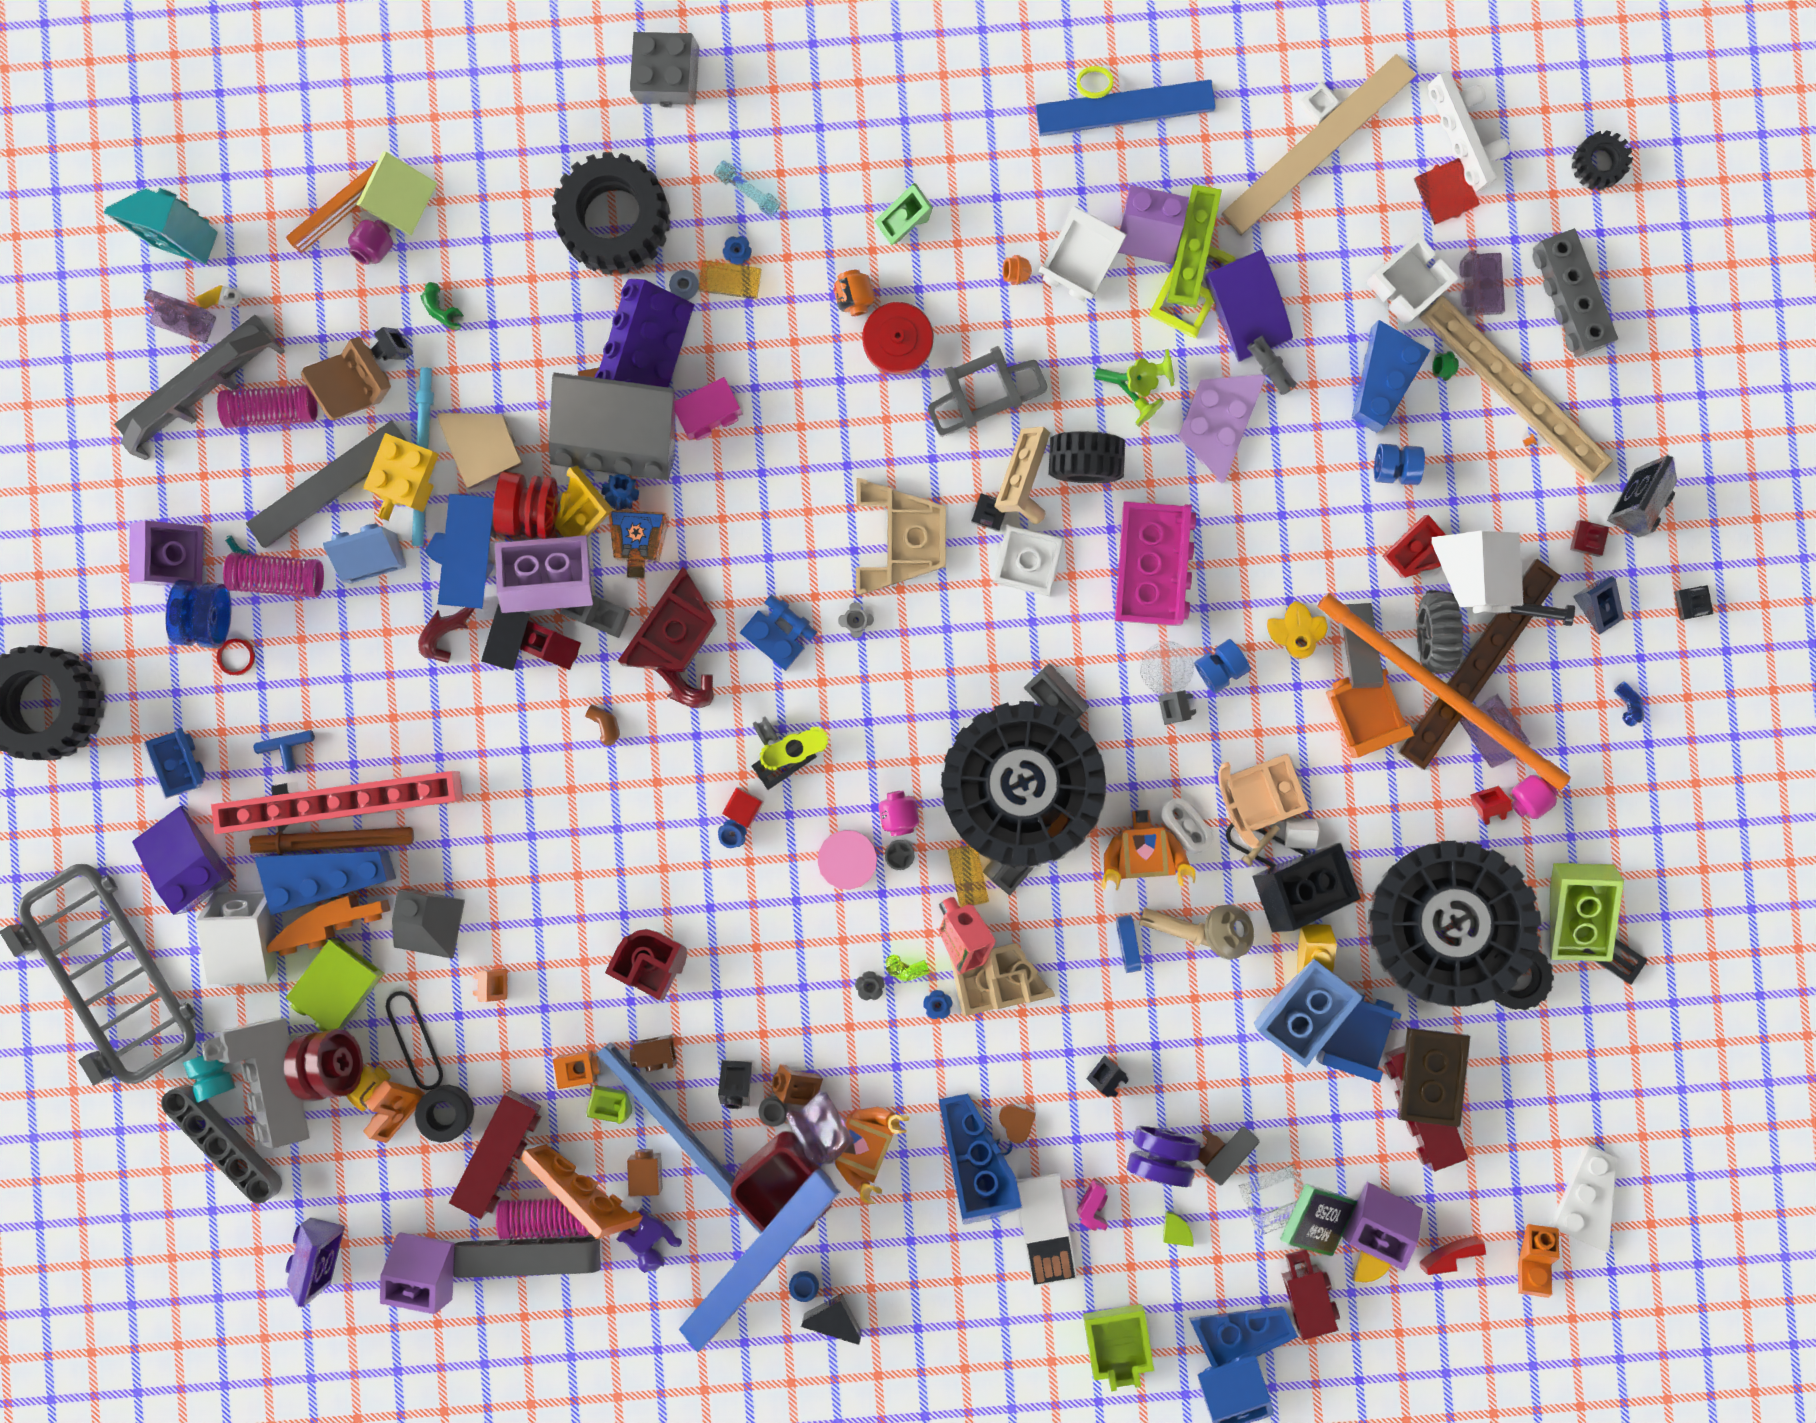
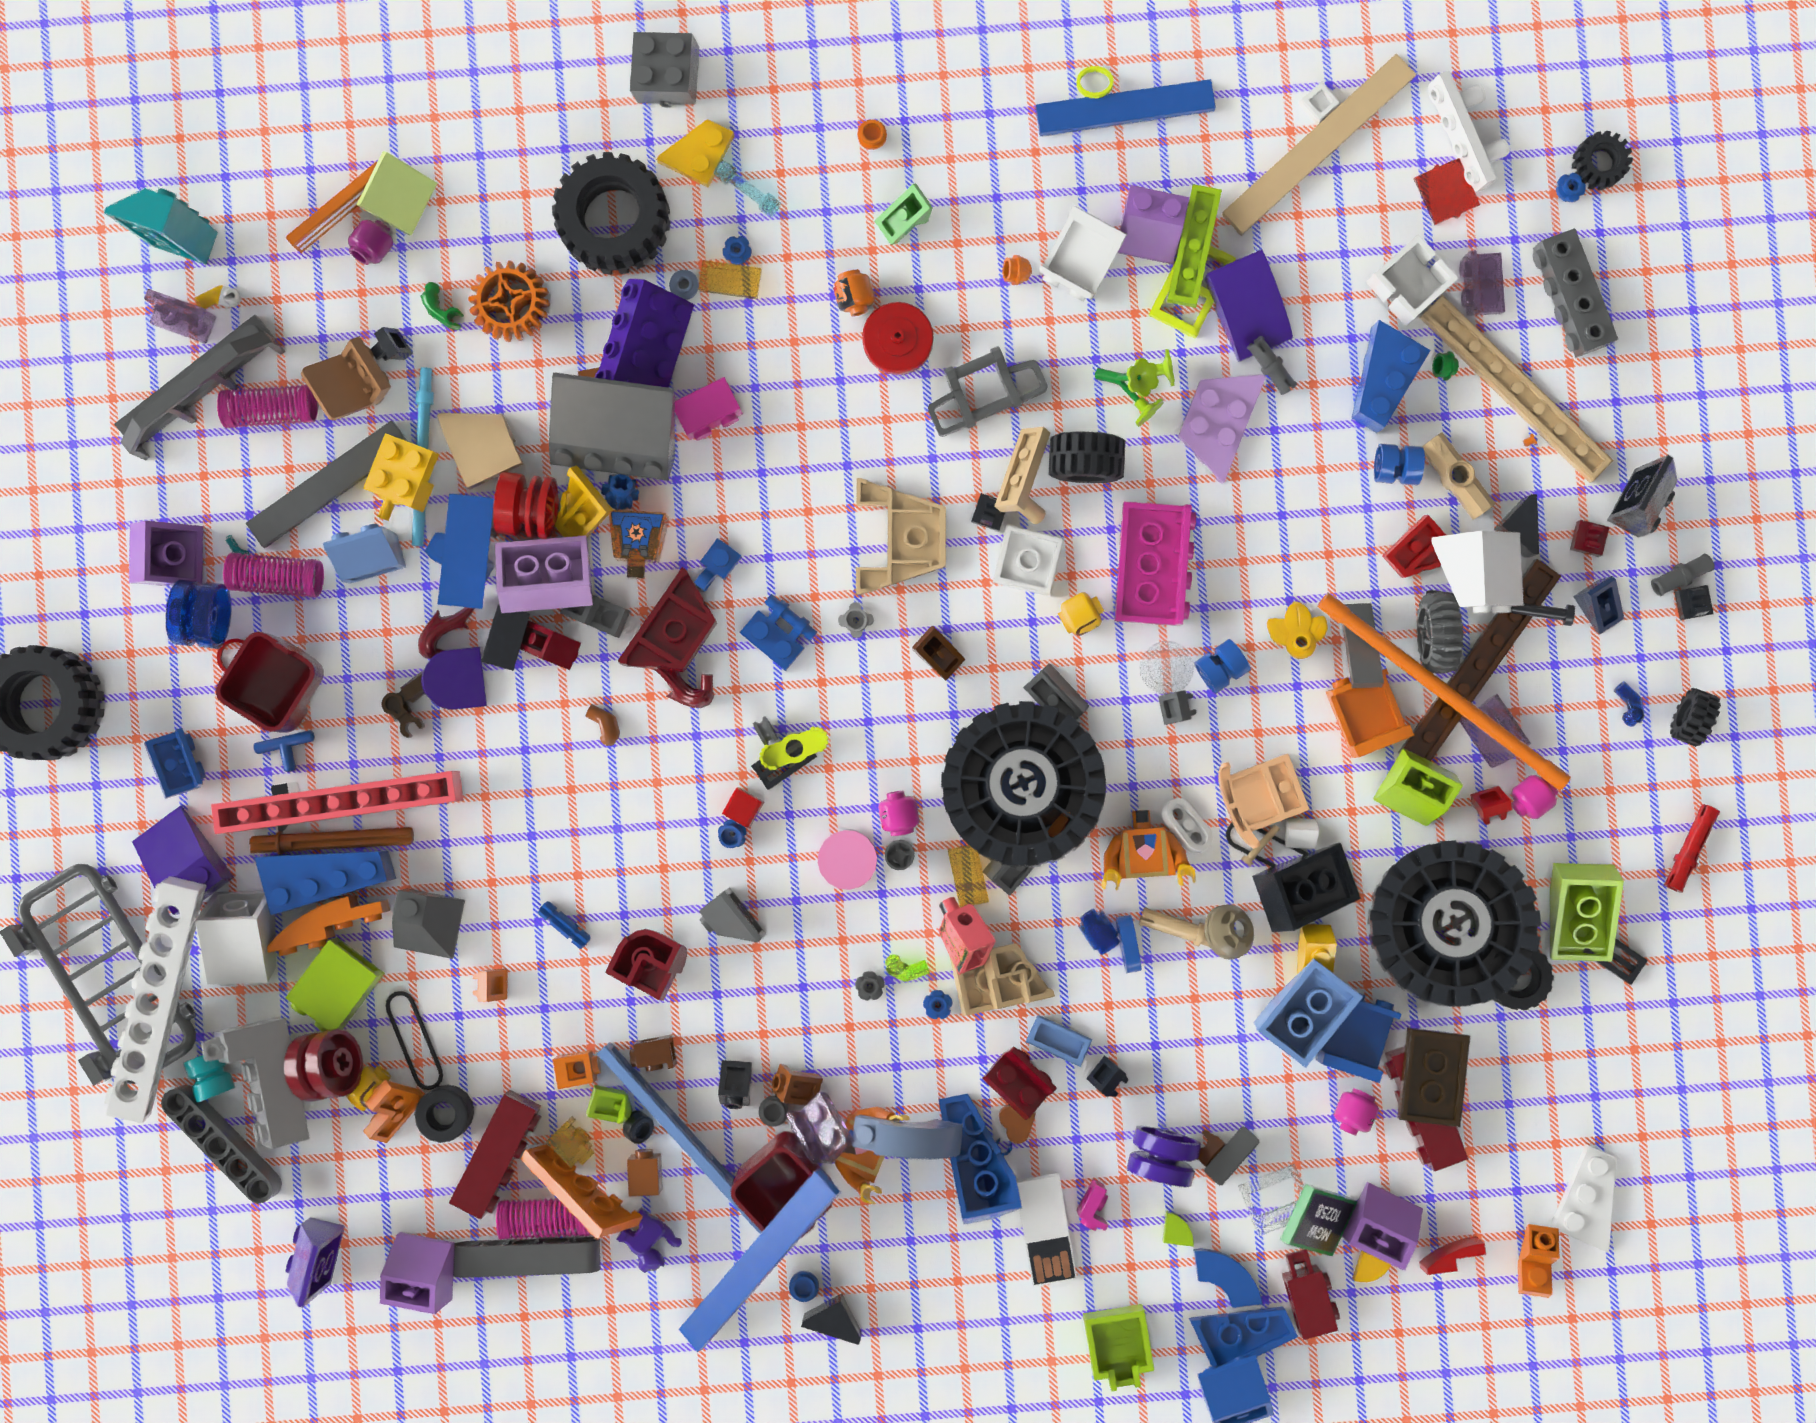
(121, 1100): none -> white brick
(270, 682): none -> dark red piece
(397, 704): none -> dark brown bar
(455, 679): none -> dark purple tile
(497, 303): none -> orange gear
(564, 925): none -> blue axle
(571, 1143): none -> clear yellow brick
(638, 1127): none -> black tile
(698, 152): none -> yellow wing
(718, 562): none -> blue plate
(730, 918): none -> dark grey slope
(872, 134): none -> orange plate
(908, 1140): none -> sand blue arch
(938, 653): none -> reddish brown slope
(1019, 1082): none -> dark red bracket
(1059, 1040): none -> medium blue tile
(1081, 614): none -> yellow head
(1098, 931): none -> clear blue brick
(1227, 1274): none -> blue tile
(1356, 1112): none -> dark pink head
(1418, 788): none -> lime slope
(1469, 492): none -> tan piece
(1524, 520): none -> black slope
(1563, 191): none -> blue plate
(1682, 574): none -> dark grey pin
(1687, 858): none -> red pin
(1695, 717): none -> black tyre

